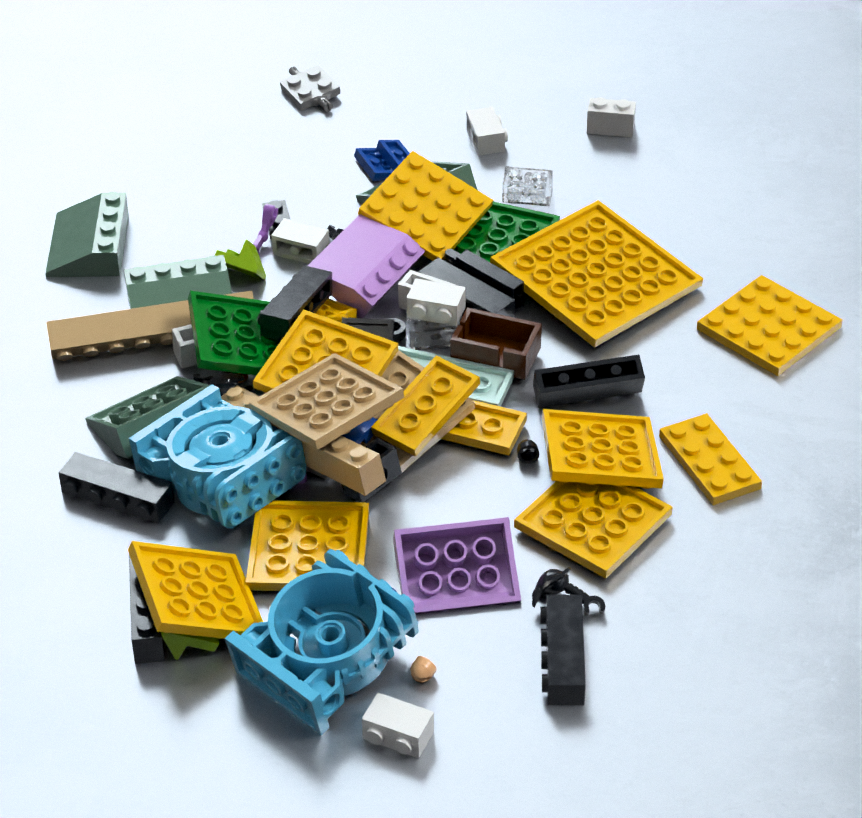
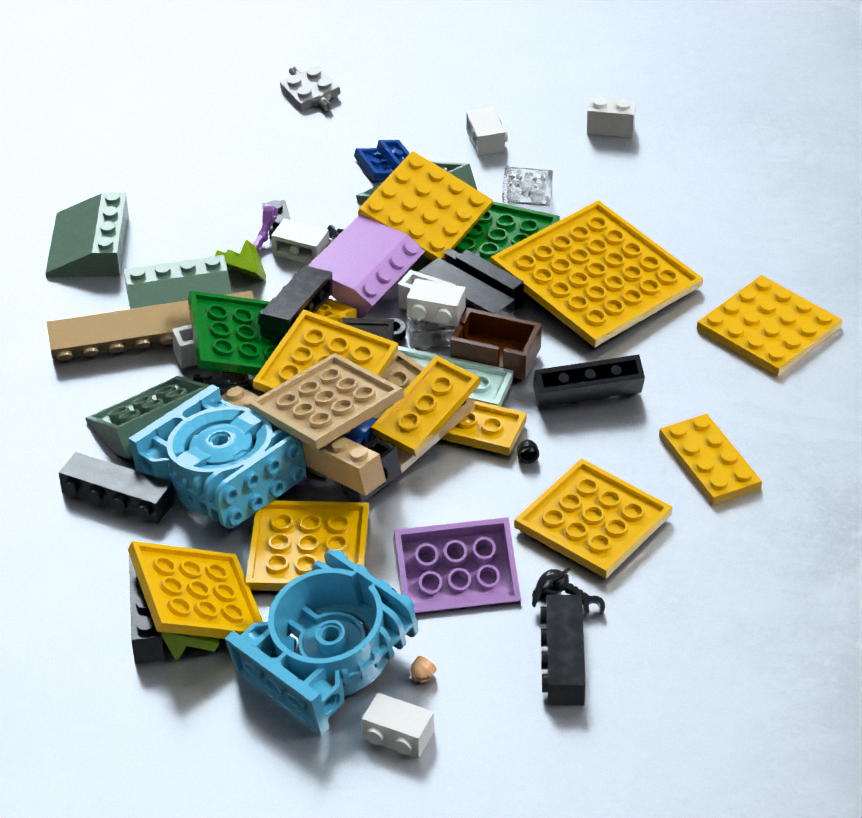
(601, 449): yellow plate -> none

